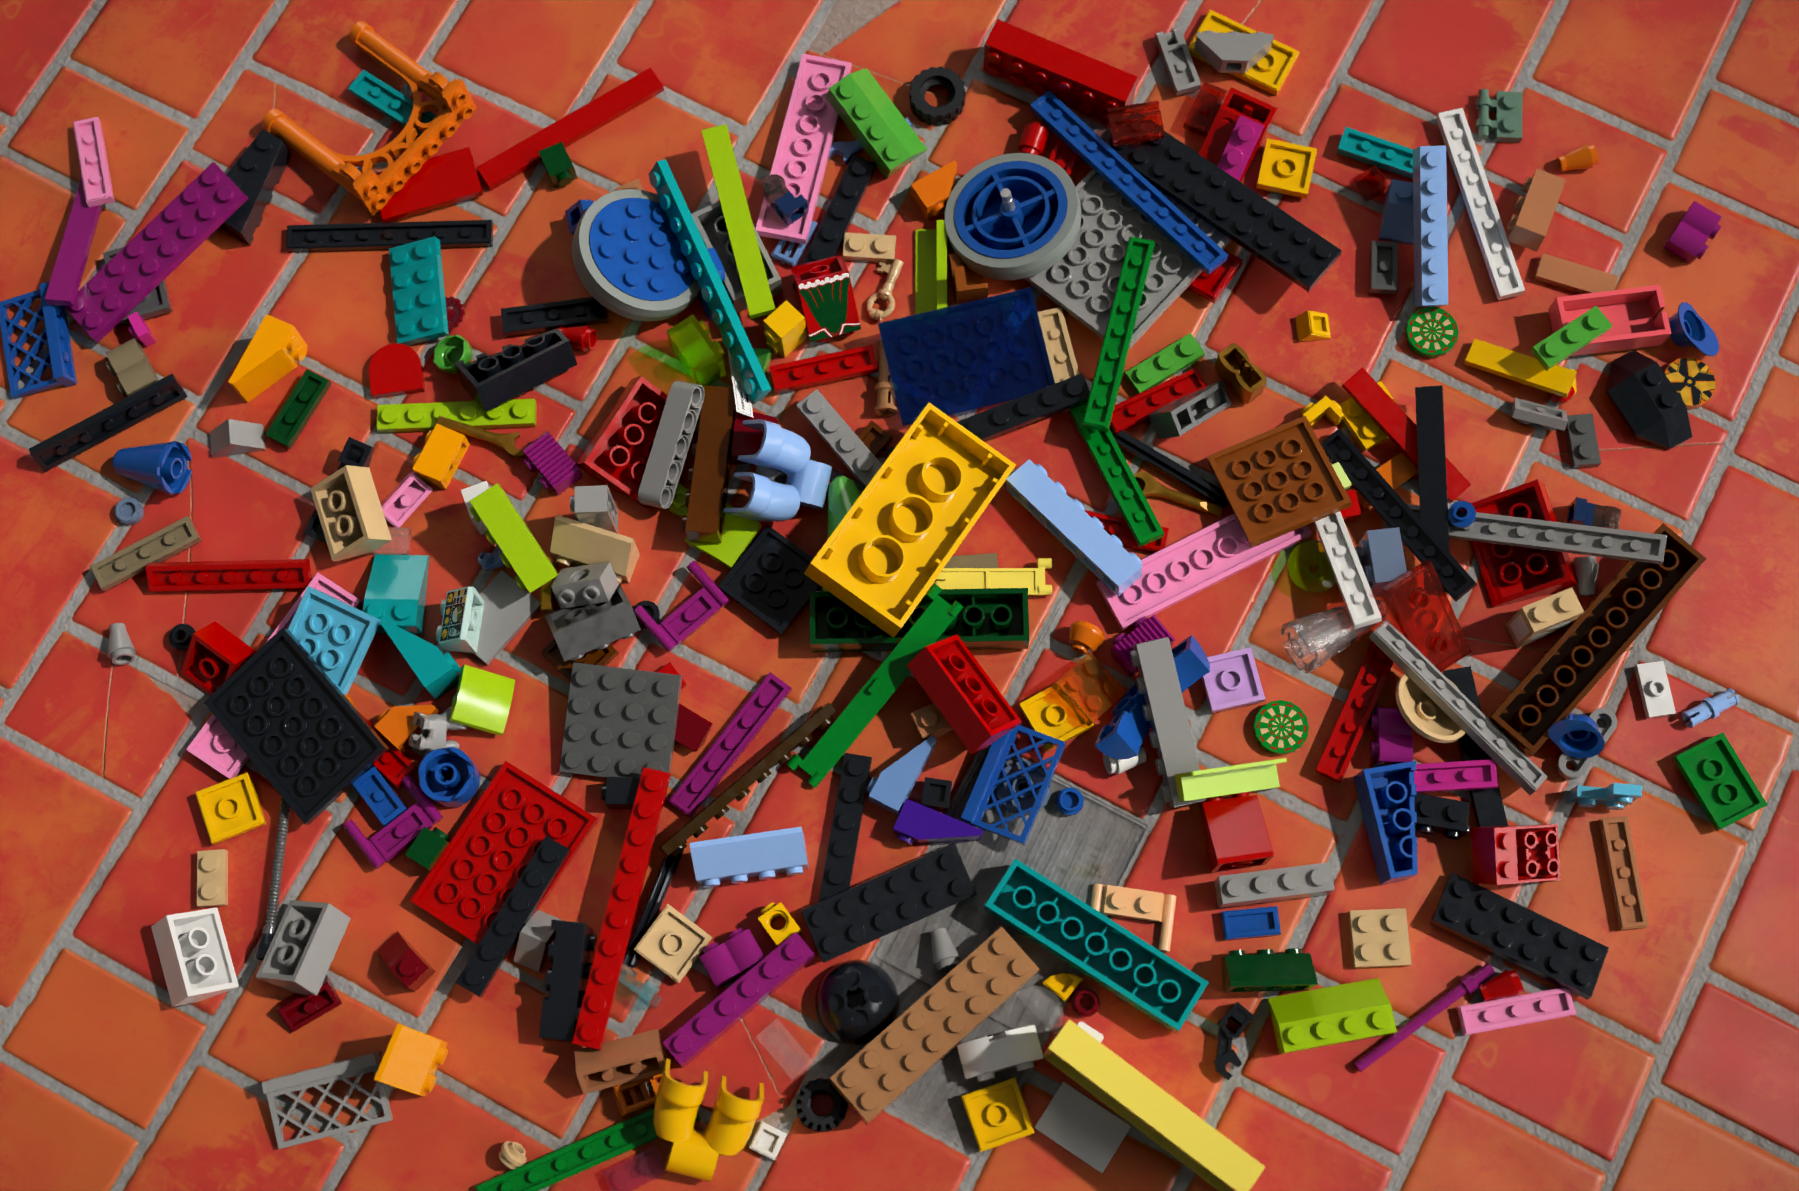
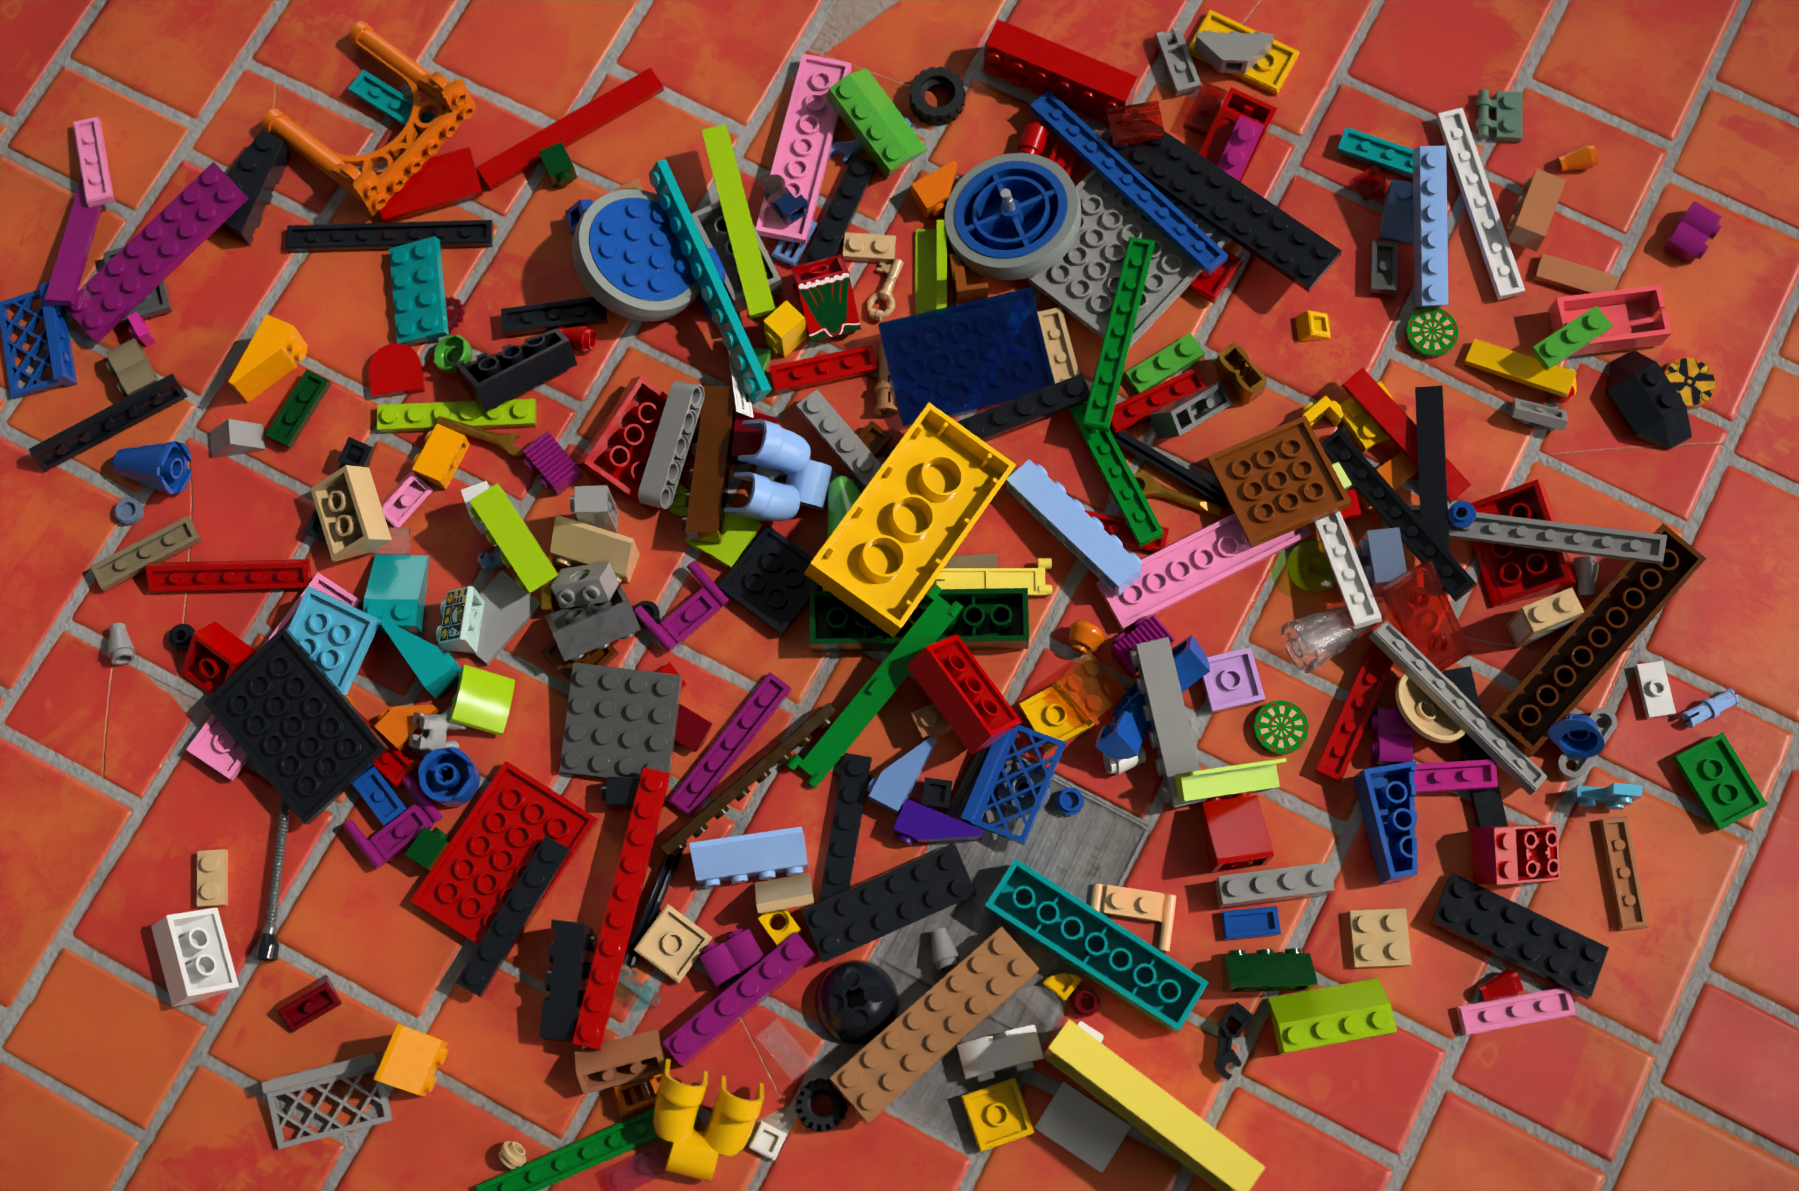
(230, 808): yellow plate -> none
(303, 947): light grey slope -> none
(405, 962): dark red slope -> none
(535, 941): light grey slope -> none
(697, 352): clear neon green brick -> none
(784, 893): none -> tan tile
(1286, 168): yellow plate -> none
(1441, 816): black bracket -> none
(1466, 985): magenta bar -> none
(1582, 441): dark grey plate -> none
(1591, 514): leg -> none
(1691, 330): blue piece -> none

